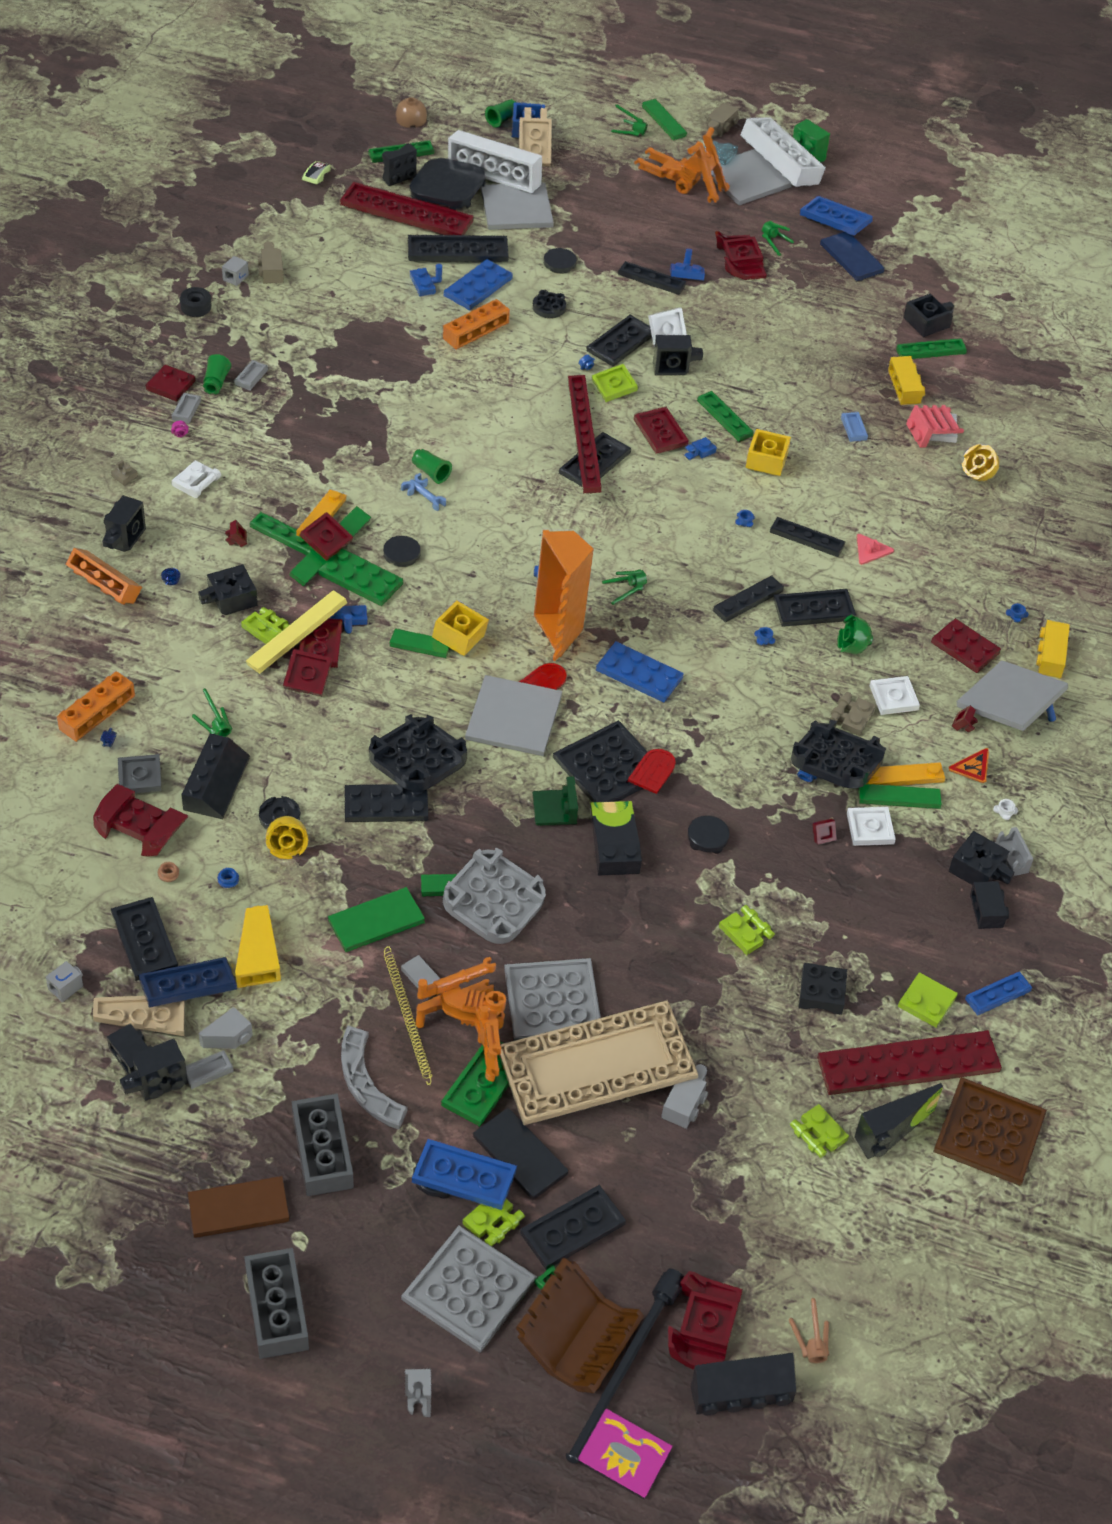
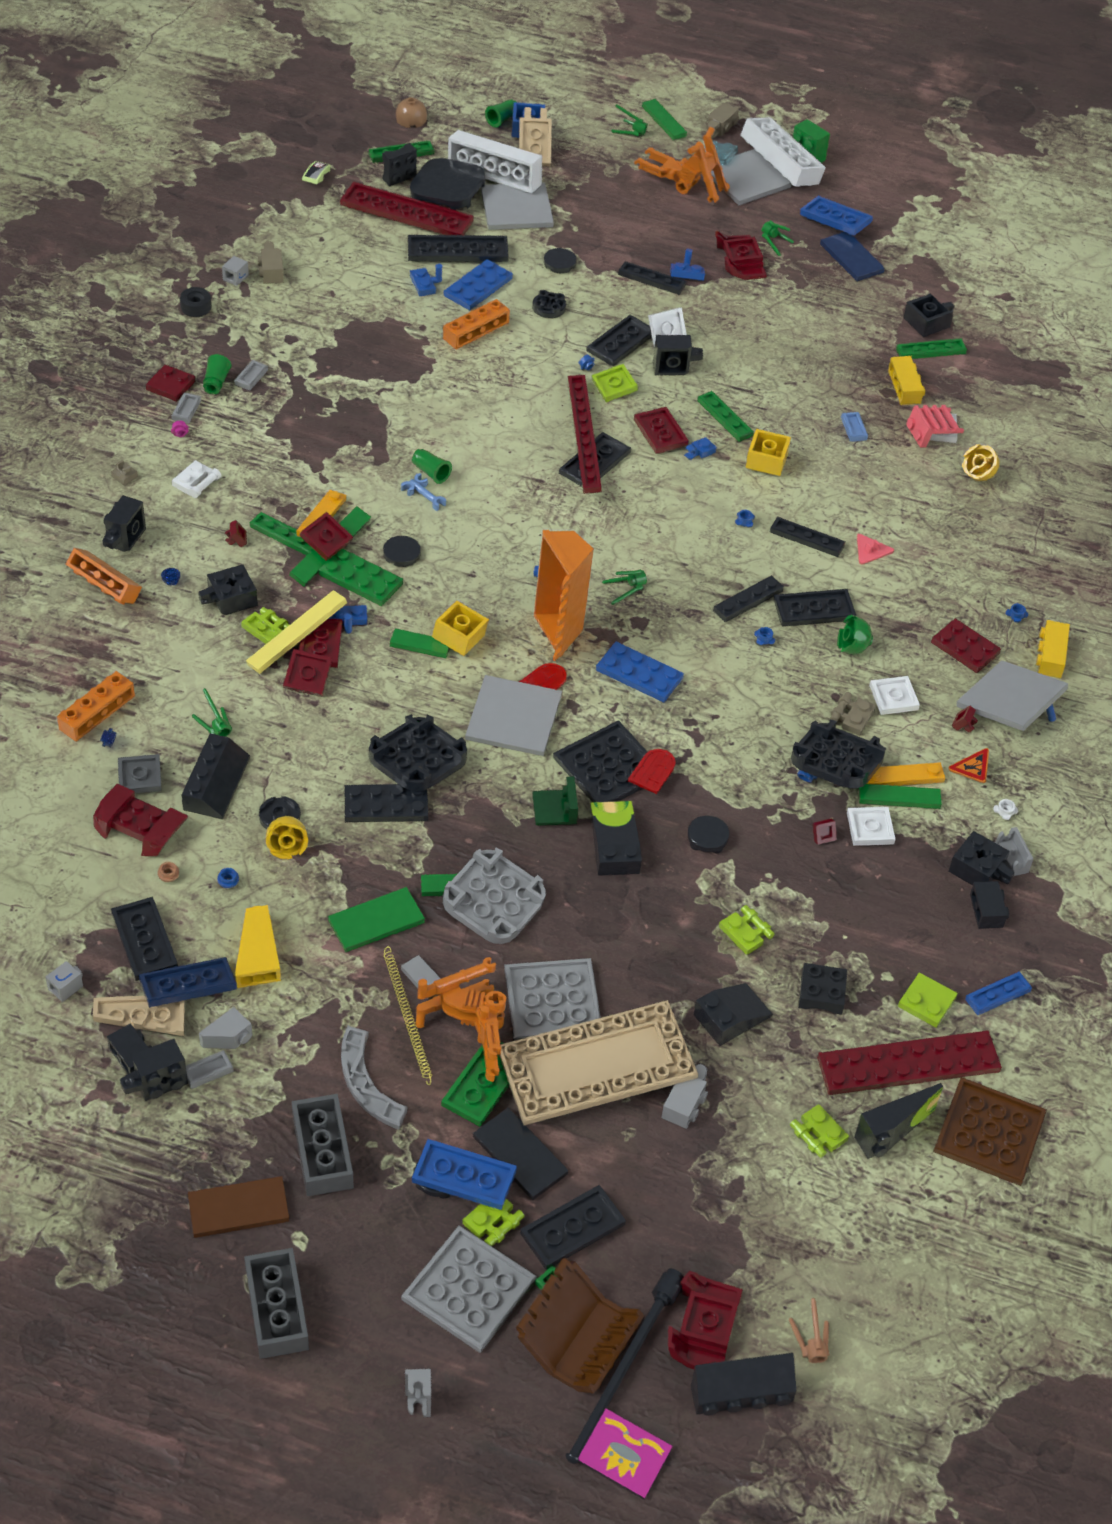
(730, 1012): none -> black slope

